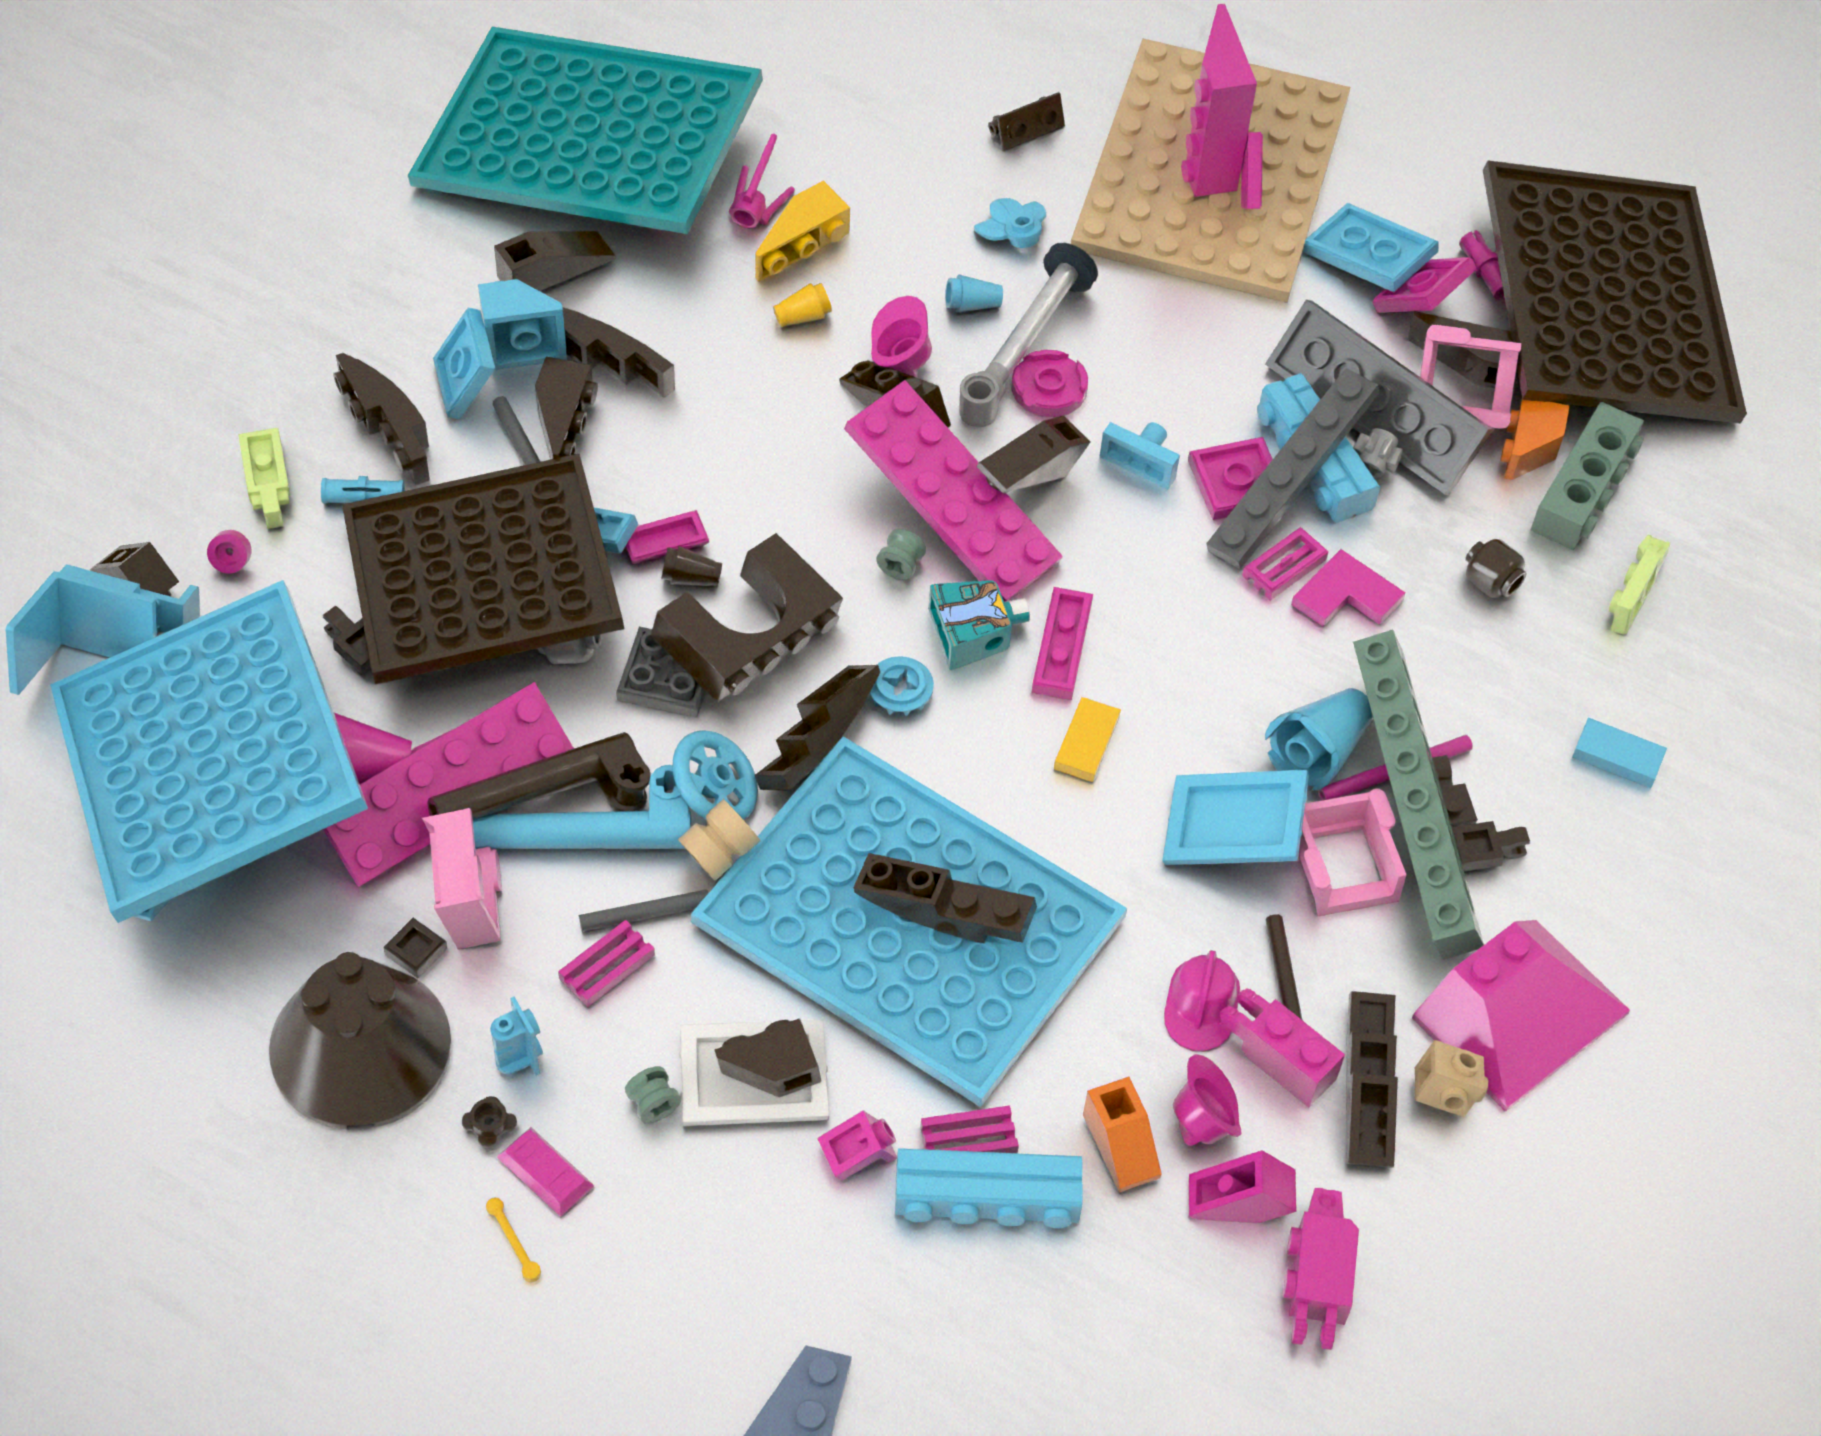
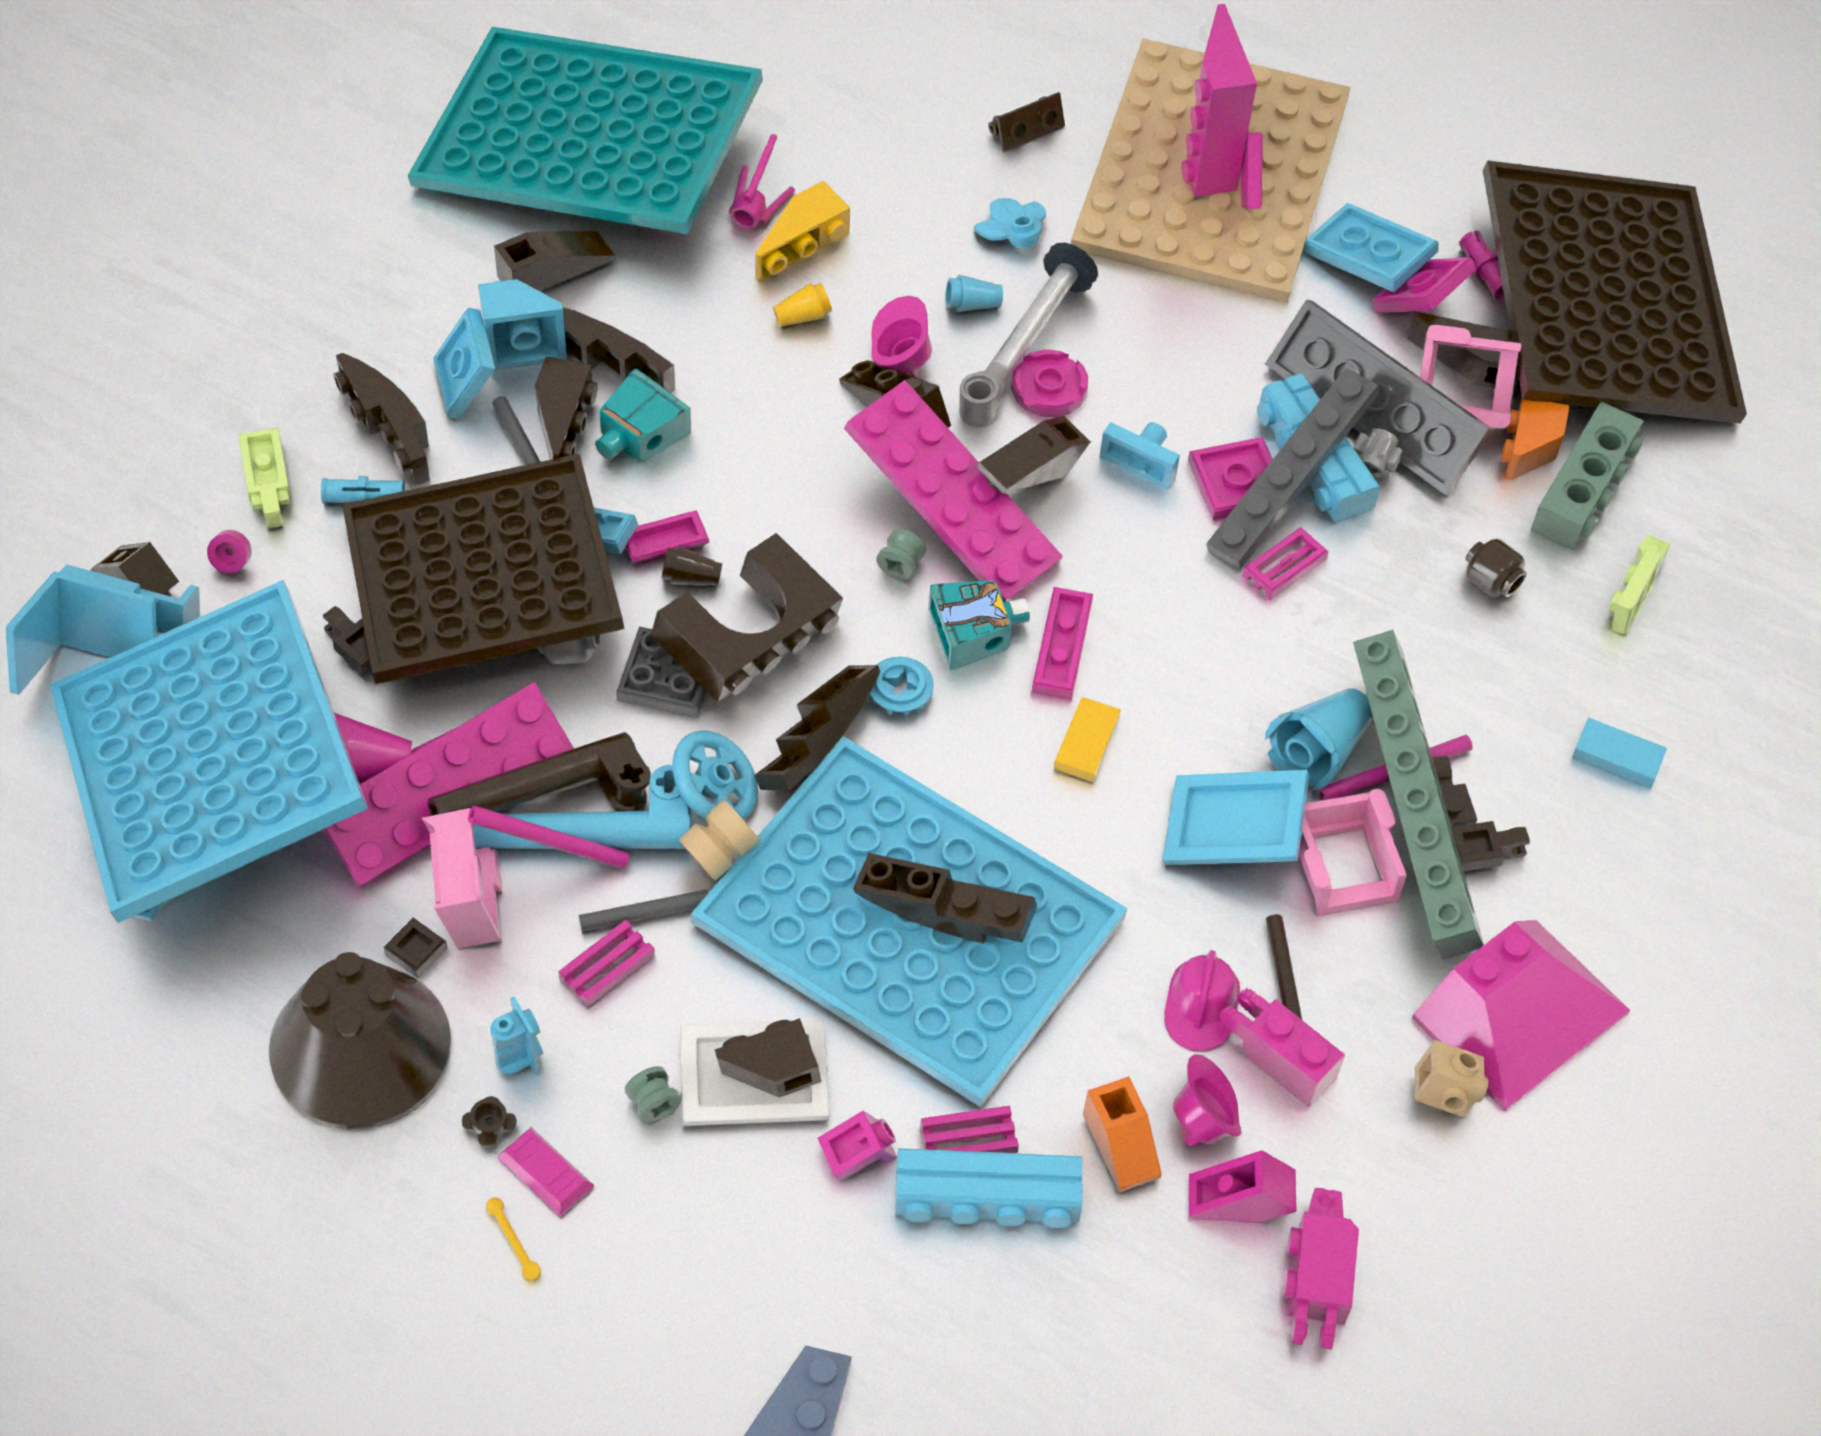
(547, 837): none -> dark pink piece
(641, 419): none -> teal torso
(1344, 582): dark pink tile -> none
(1371, 1080): dark brown slope -> none

